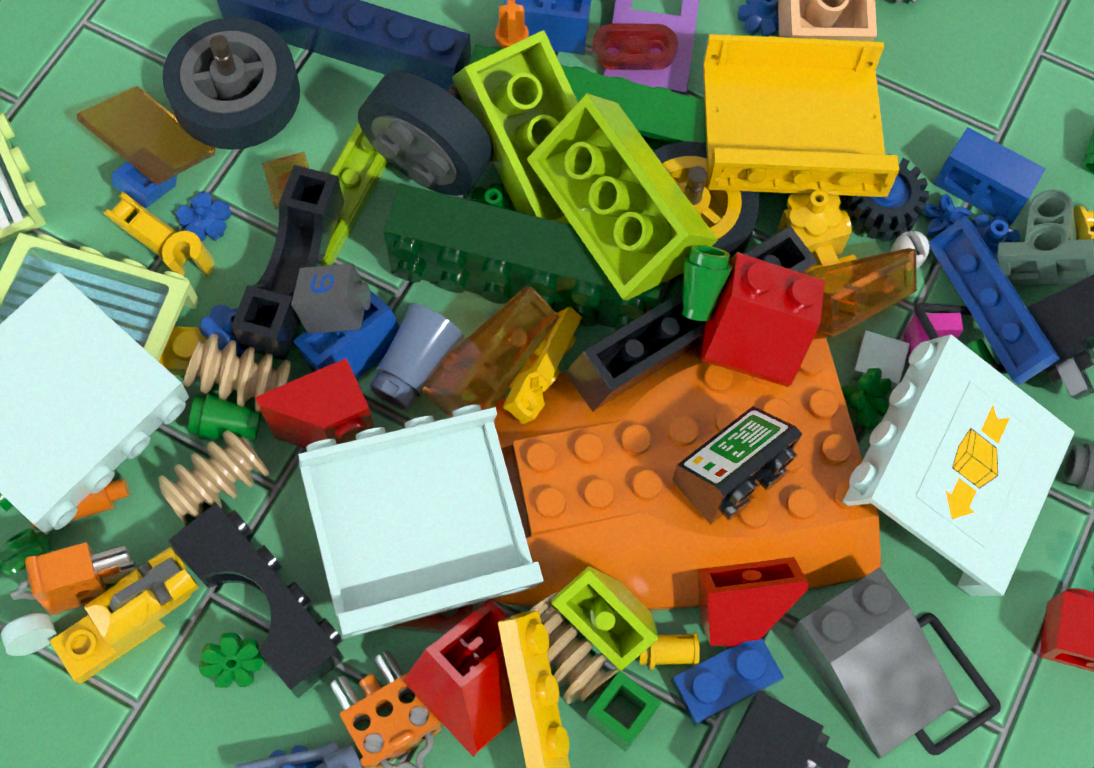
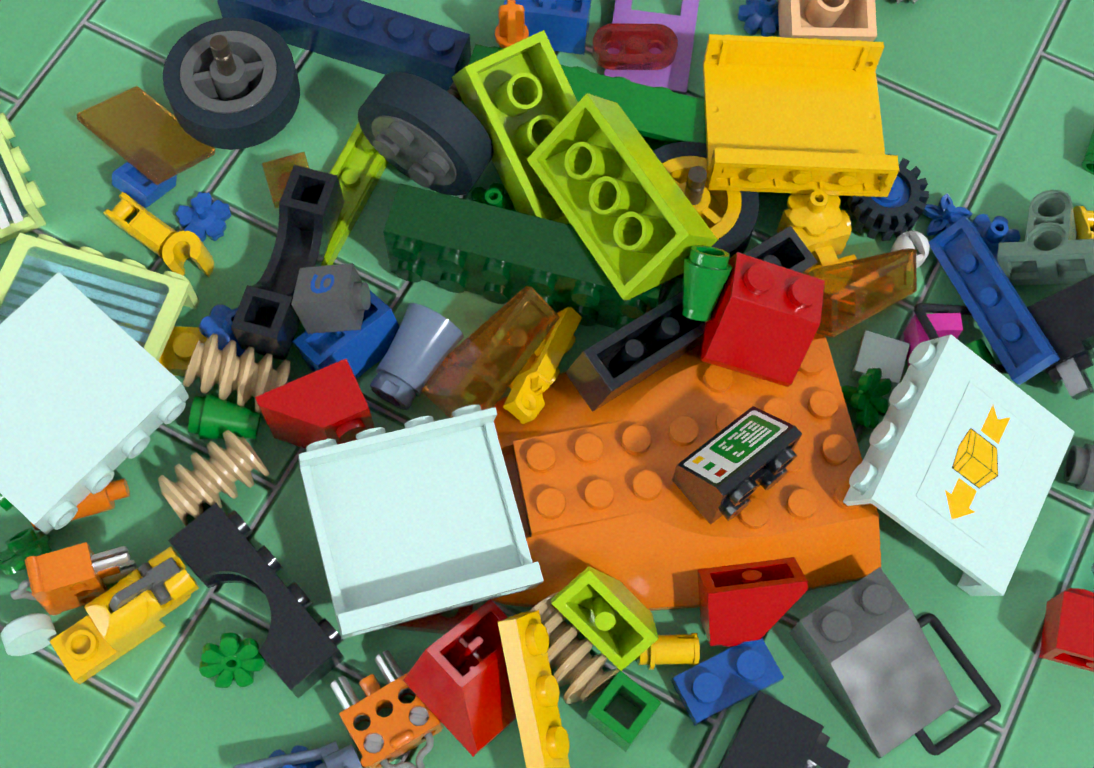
(989, 175): blue hinge -> none

